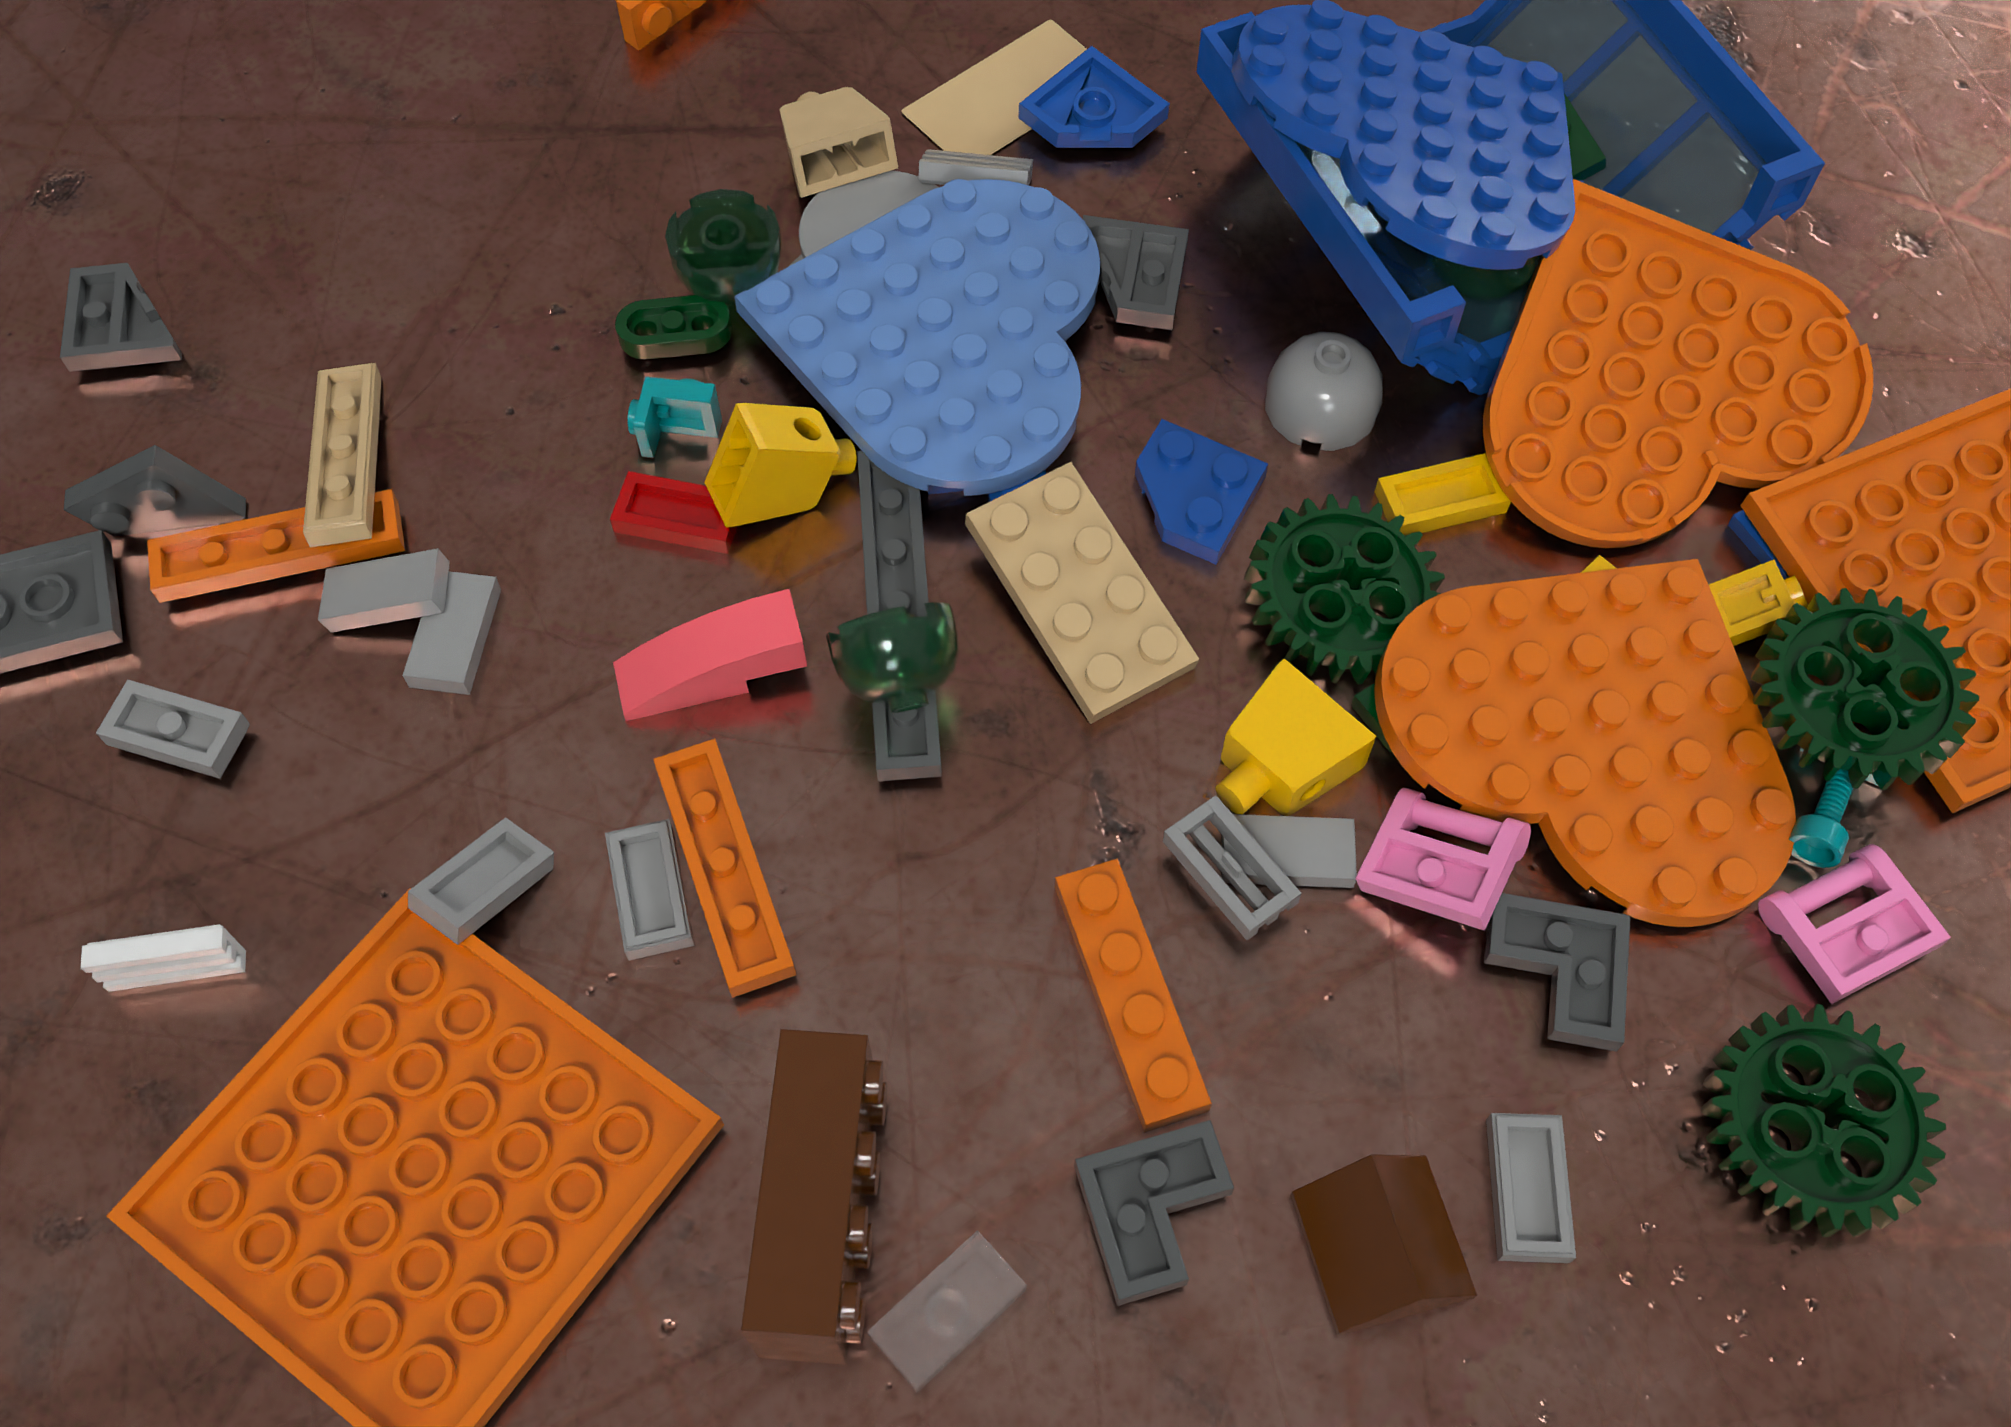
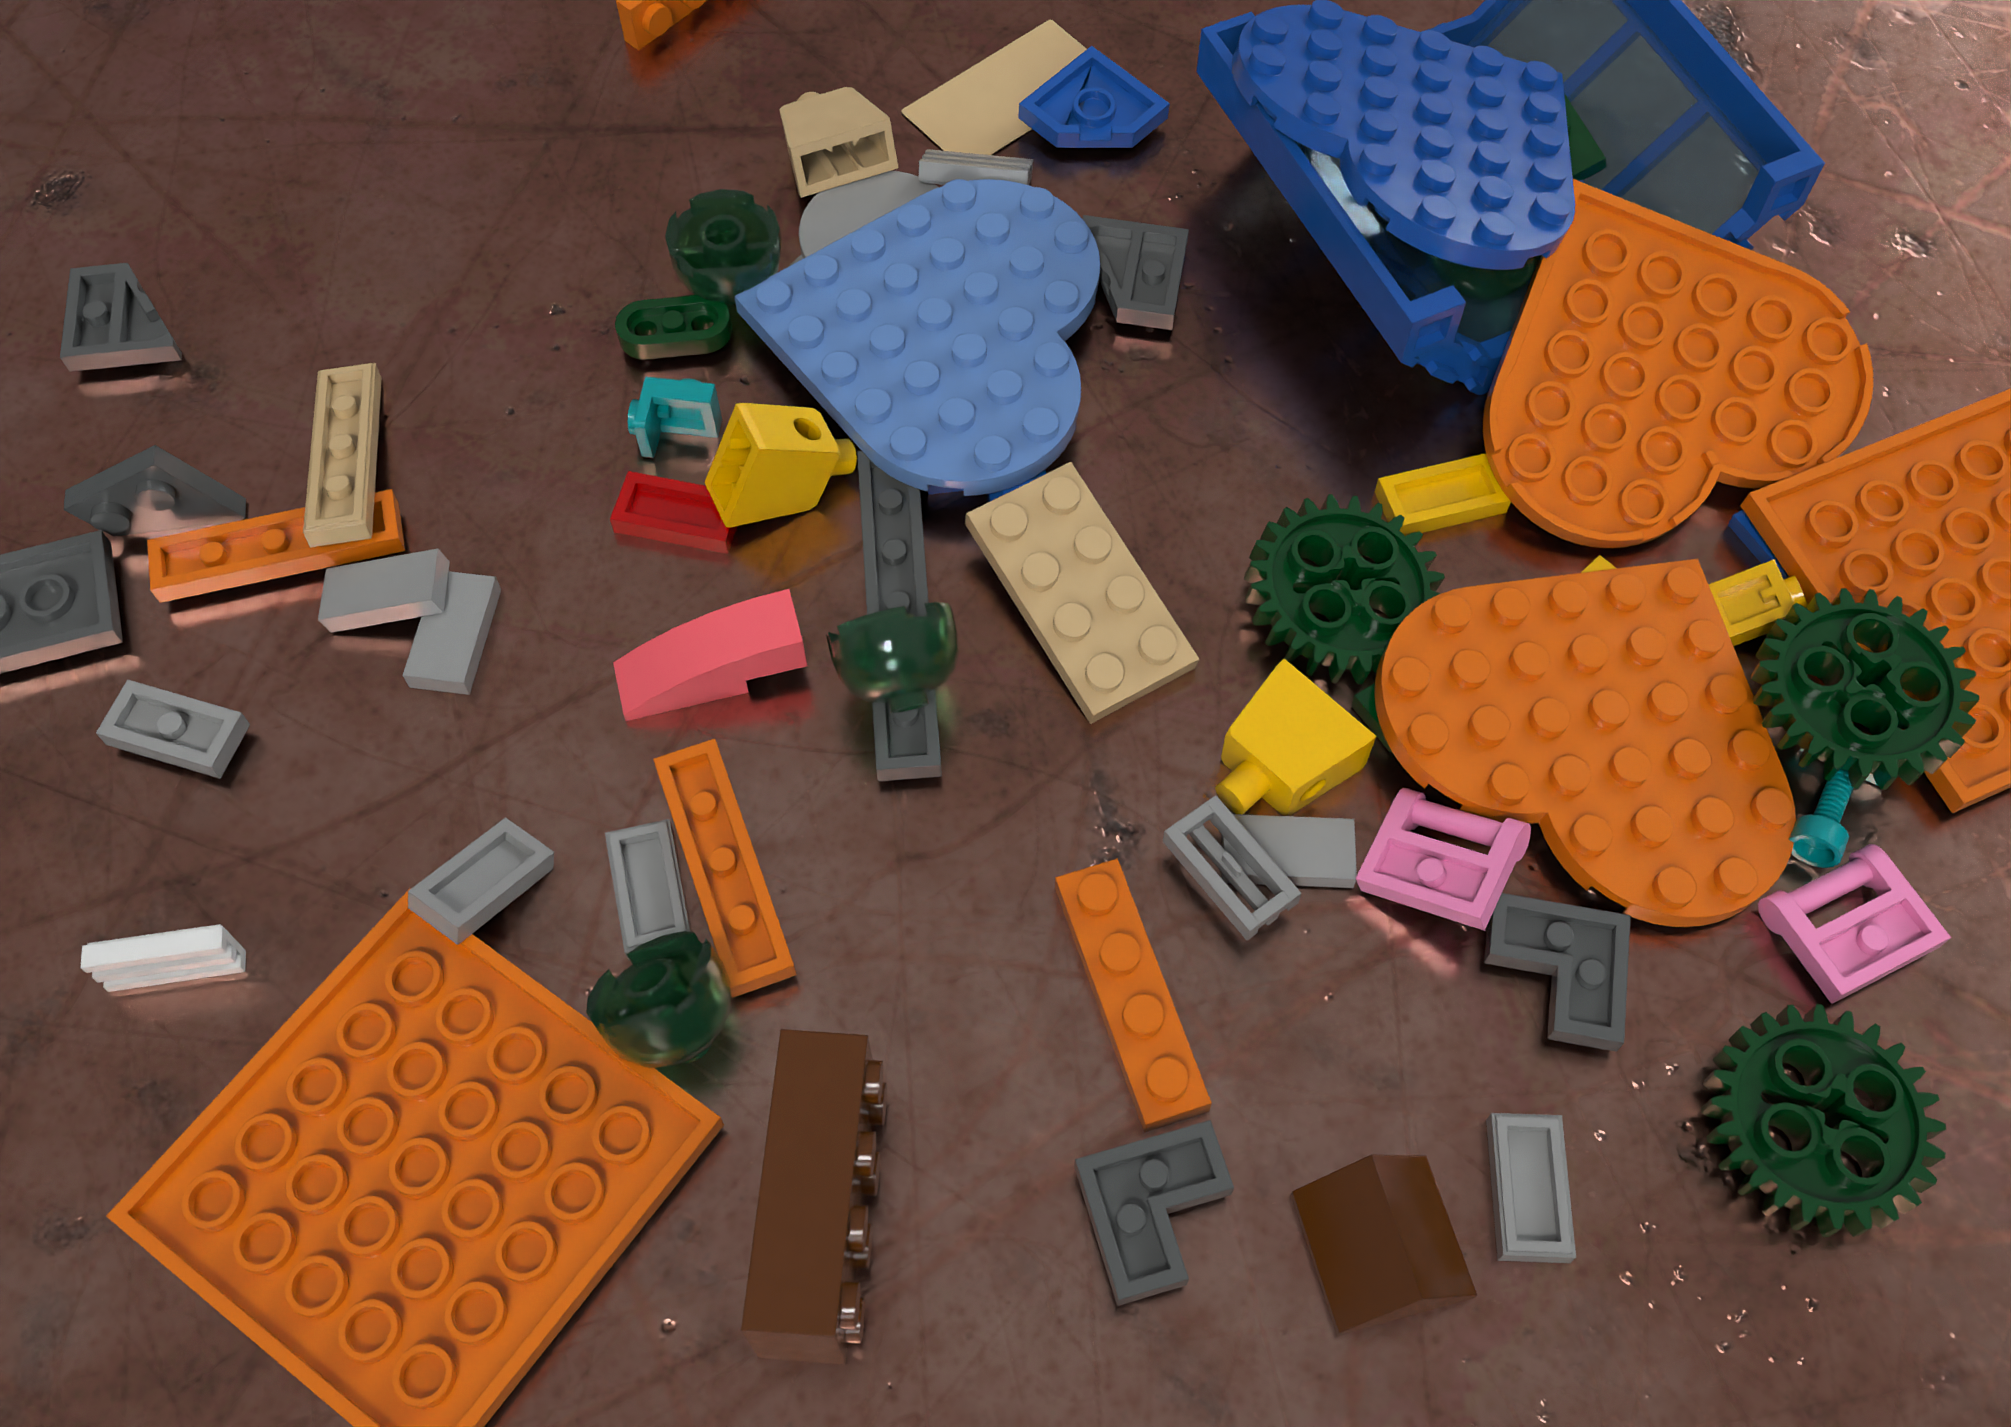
(665, 1003): none -> clear green cylinder
(947, 1311): clear plate -> none
(1197, 488): blue plate -> none
(1324, 391): light grey cylinder -> none

